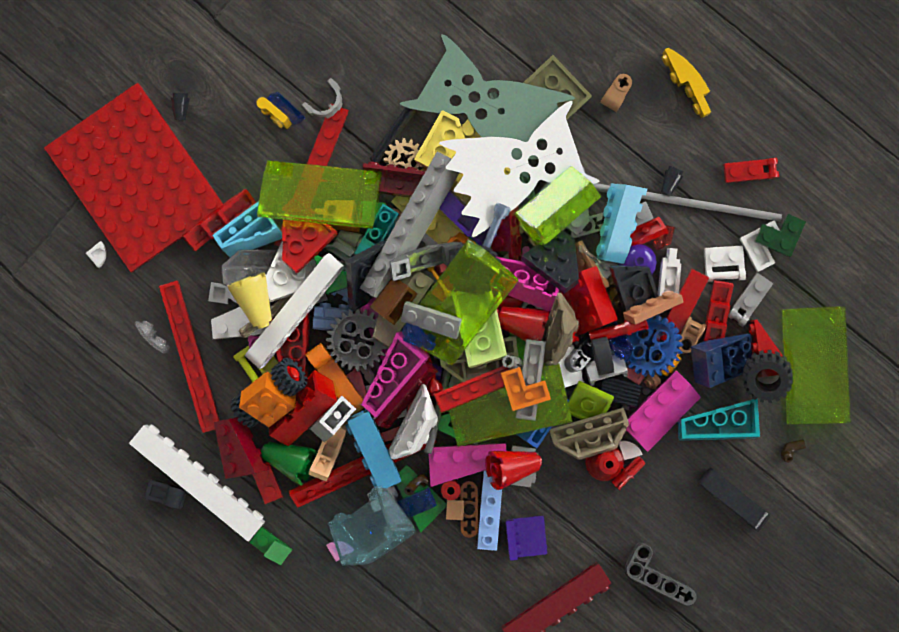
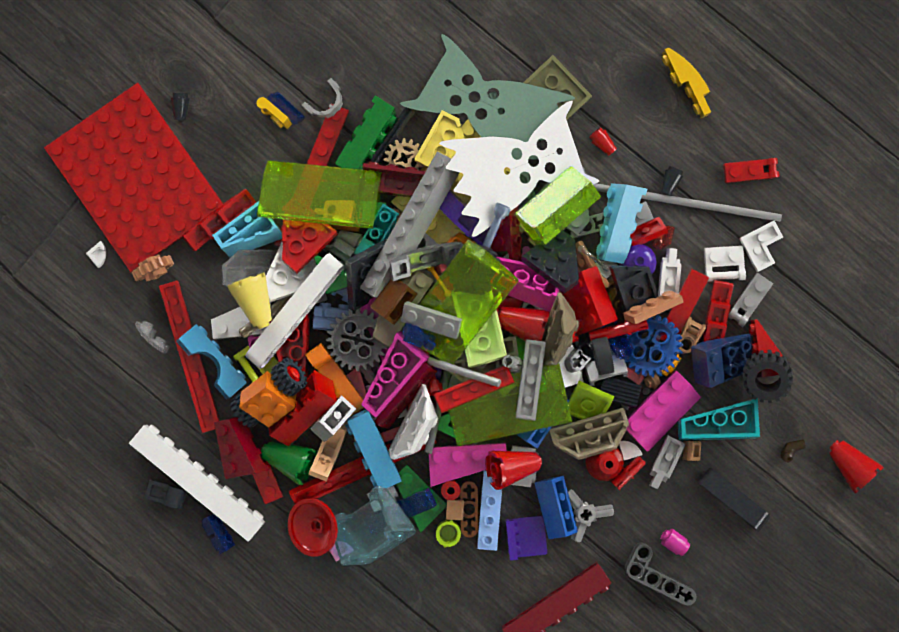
(152, 268): none -> nougat gear
(220, 293): light grey plate -> none
(222, 539): none -> clear blue hinge
(228, 379): none -> dark azure arch
(271, 546): green slope -> none
(305, 527): none -> red dish
(368, 135): none -> green wedge
(413, 484): dark brown arm -> none
(448, 533): none -> lime piece
(464, 372): none -> light grey bar
(520, 394): orange plate -> none
(556, 507): none -> blue brick
(595, 512): none -> light grey bush
(602, 140): none -> red cone
(615, 94): medium nougat piece -> none
(666, 461): none -> light grey hinge
(675, 542): none -> dark pink brick
(692, 450): none -> medium nougat slope
(783, 240): dark green plate -> none
(819, 363): clear neon green slope -> none
(854, 465): none -> red cone

